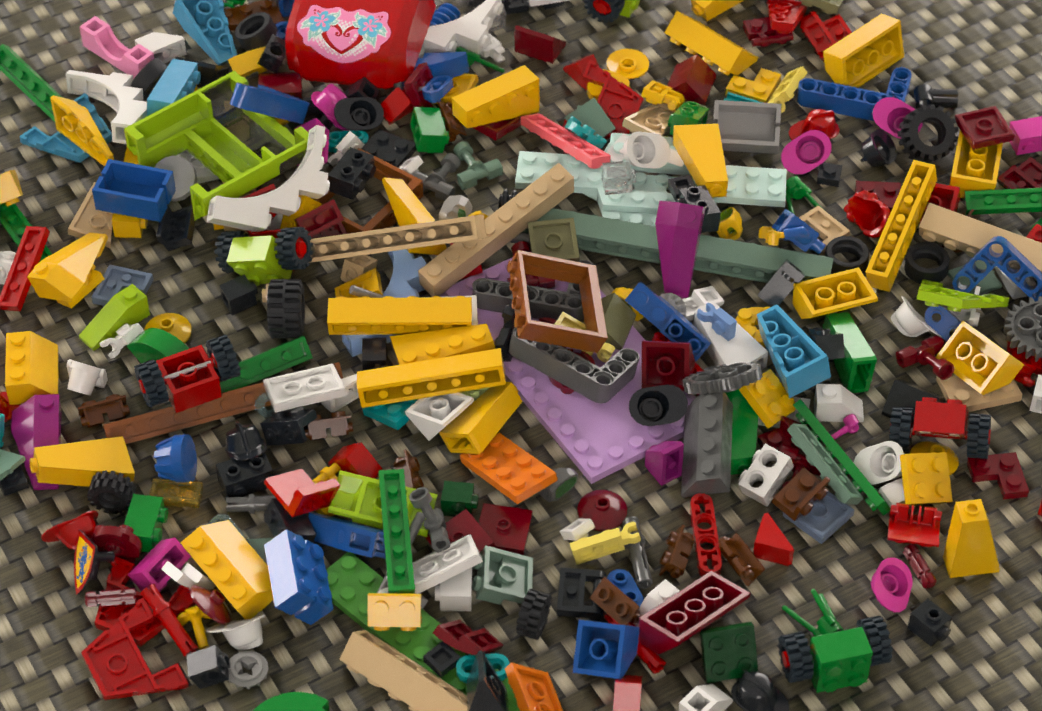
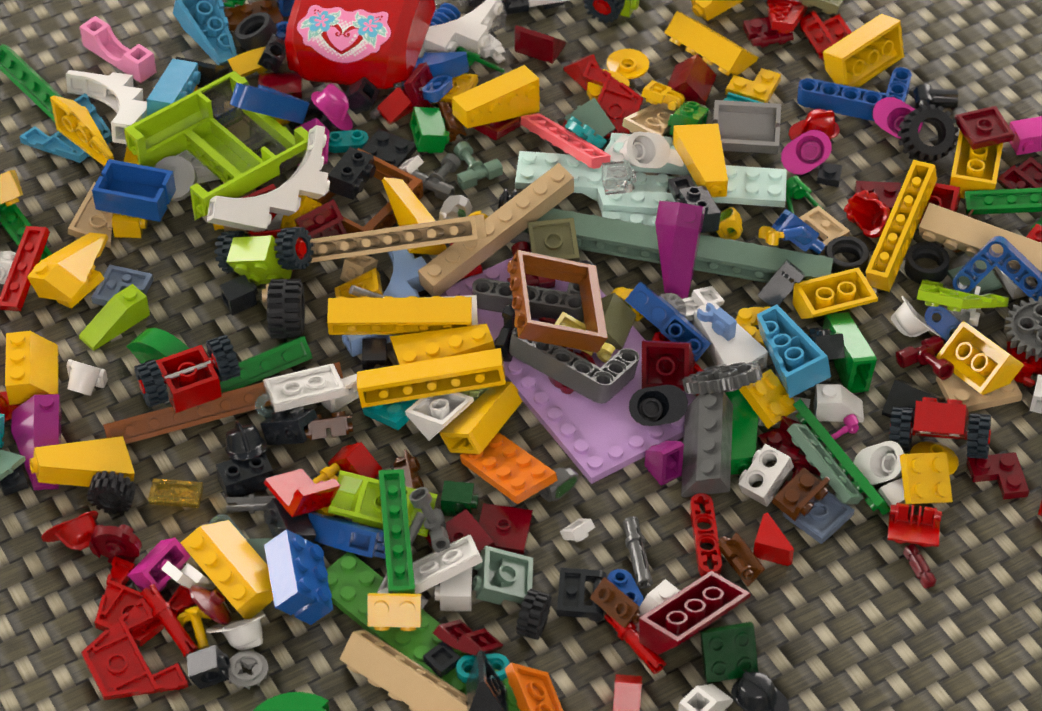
(87, 561): shield -> none
(110, 597): axle -> none
(112, 406): reddish brown hinge -> none
(126, 335): white plate -> none
(146, 518): green brick -> none
(149, 76): black tyre -> none
(163, 45): white slope -> none
(173, 324): yellow dish -> none
(176, 228): black bracket -> none
(176, 459): blue piece -> none
(348, 141): white plate -> none
(359, 113): black piece -> none
(603, 517): dark red dish -> none
(604, 543): light yellow plate -> none
(604, 648): blue slope -> none
(671, 559): reddish brown hinge -> none
(787, 87): light yellow plate -> none
(826, 624): green plant -> none
(836, 657): brick -> none
(879, 149): black piece -> none
(892, 584): dark pink piece -> none
(930, 623): black brick -> none
(970, 542): yellow slope -> none

